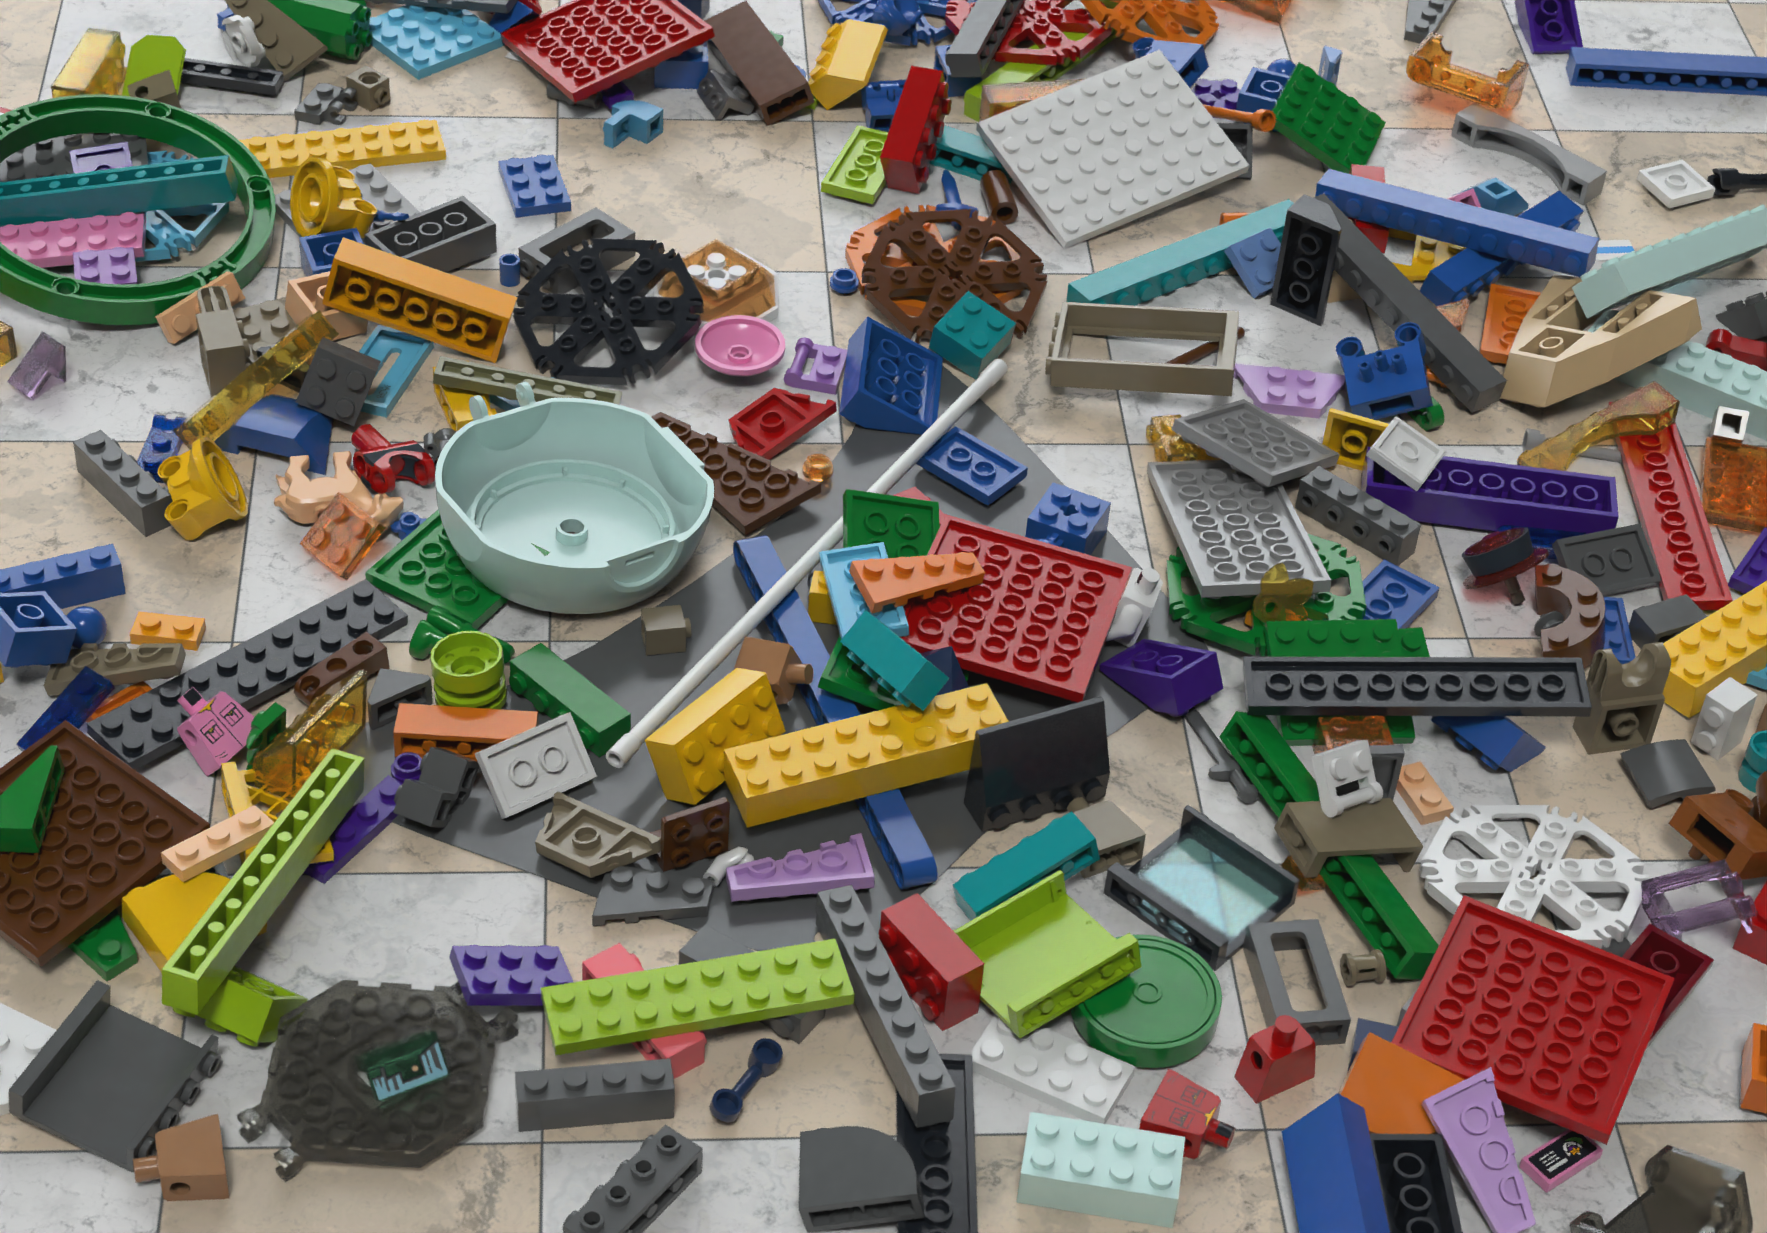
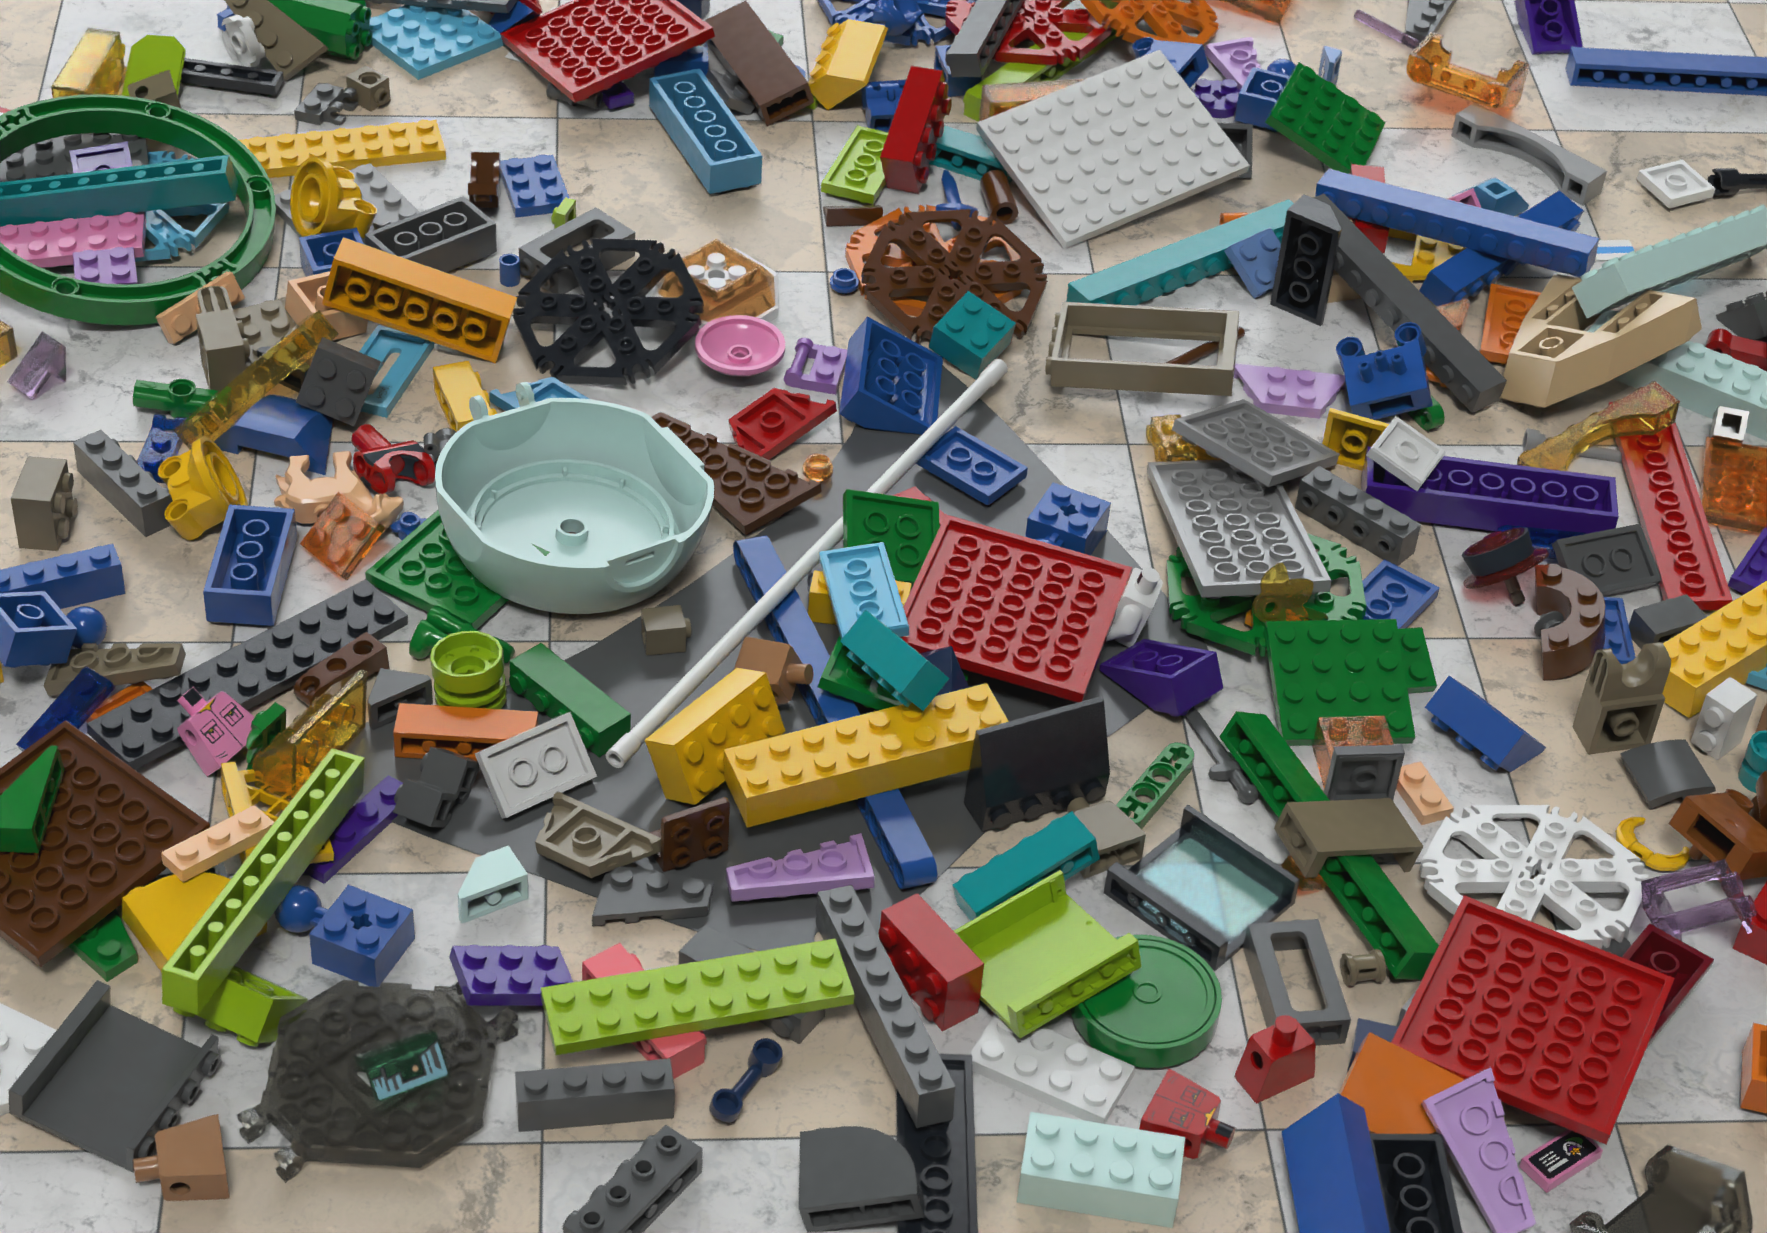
(43, 503): none -> dark tan brick
(168, 629): light orange plate -> none
(177, 397): none -> green piece
(250, 565): none -> blue brick
(355, 937): none -> blue brick
(381, 216): blue piece -> none
(406, 767): dark purple plate -> none
(485, 179): none -> reddish brown arch
(492, 884): none -> light aqua slope
(503, 382): olive plate -> none
(564, 213): none -> lime plate
(633, 120): dark azure brick -> none
(705, 131): none -> dark azure brick
(731, 858): white arm -> none
(851, 215): none -> reddish brown slope
(903, 578): orange wing -> none
(1157, 790): none -> green beam
(1233, 58): none -> lavender wing
(1261, 120): orange piece -> none
(1341, 767): white plate -> none
(1386, 29): none -> clear purple bar
(1416, 686): black plate -> none
(1626, 836): none -> yellow piece

